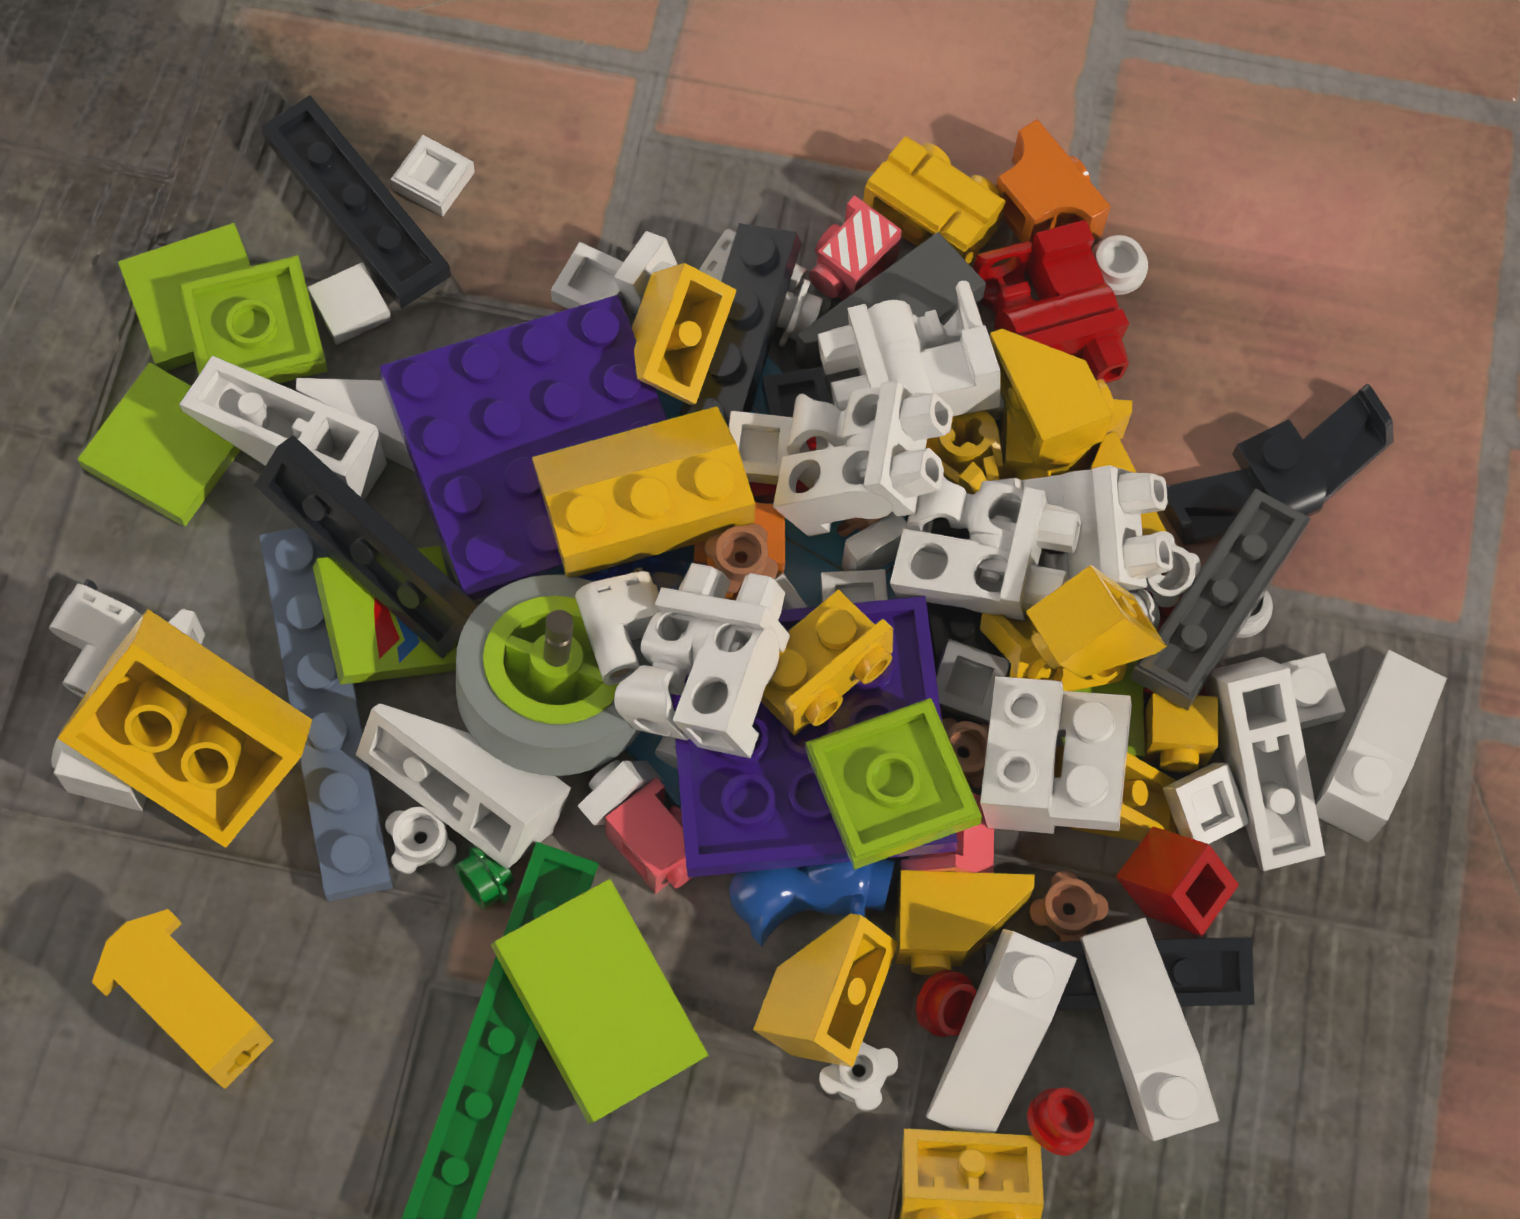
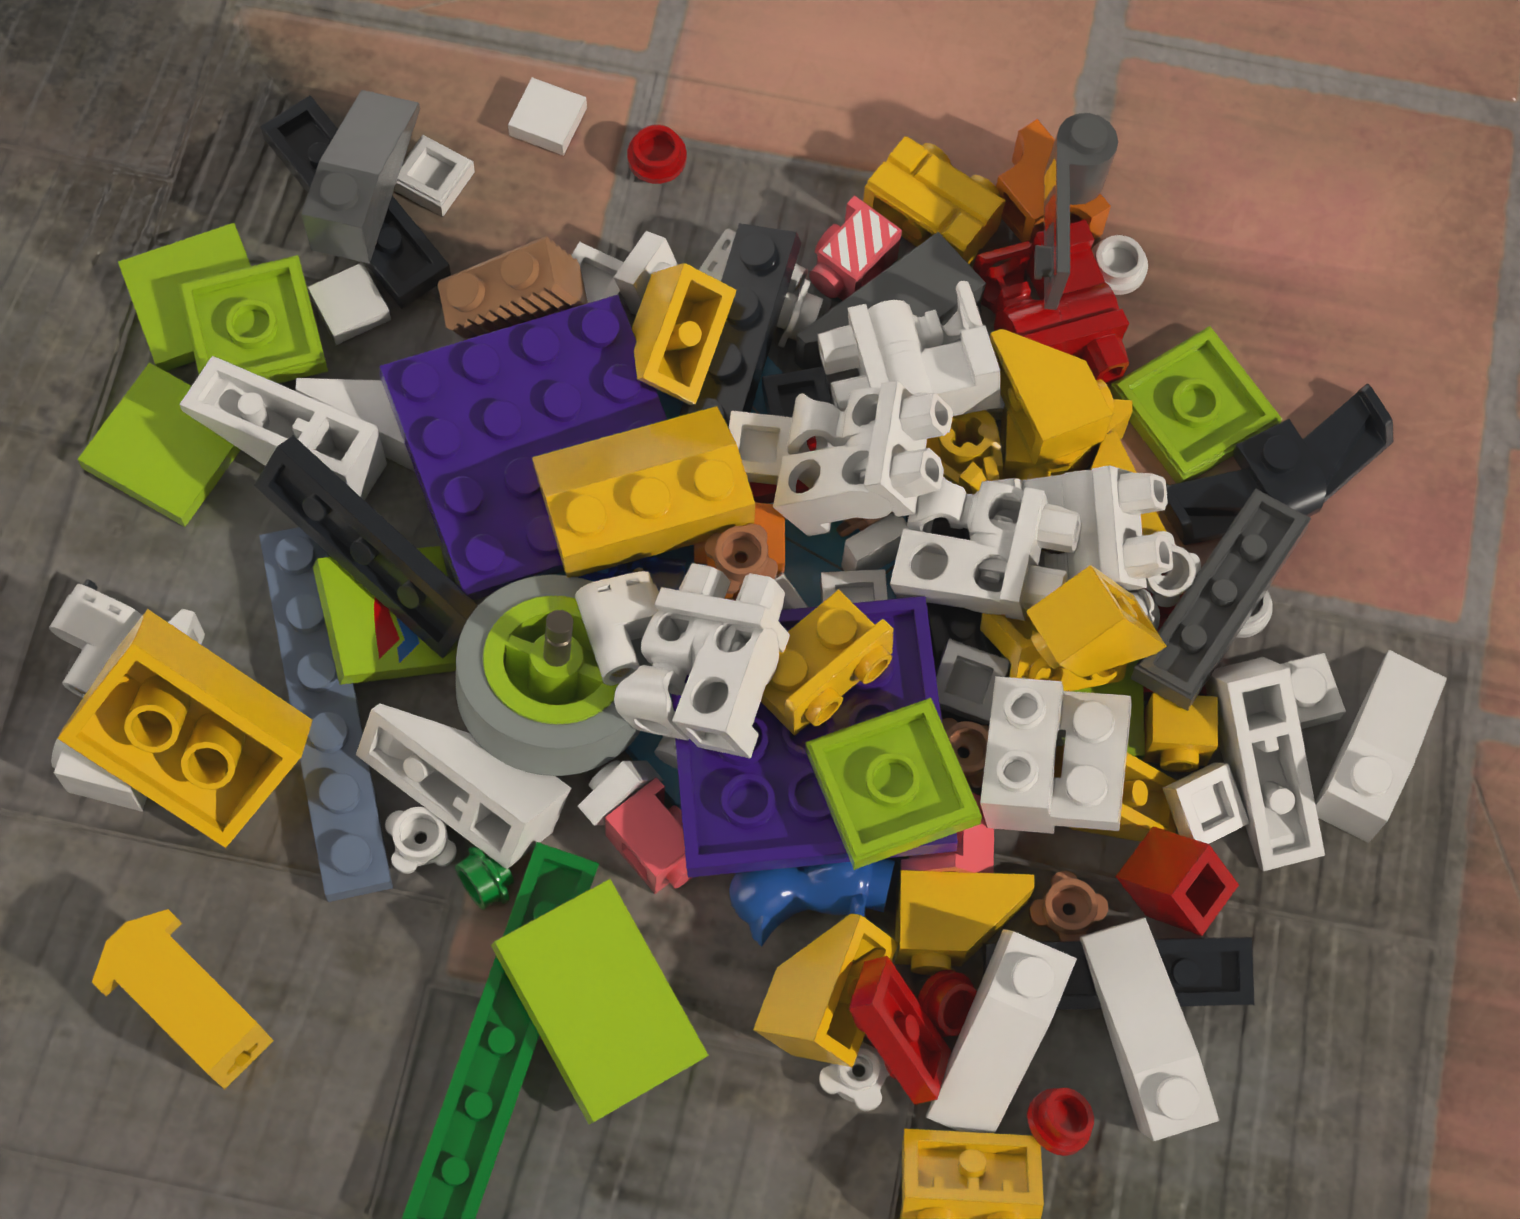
(359, 176): none -> dark grey slope
(512, 289): none -> medium nougat brick
(547, 116): none -> white tile
(656, 154): none -> red plate
(900, 1030): none -> red plate
(1072, 176): none -> dark grey door
(1194, 405): none -> lime tile

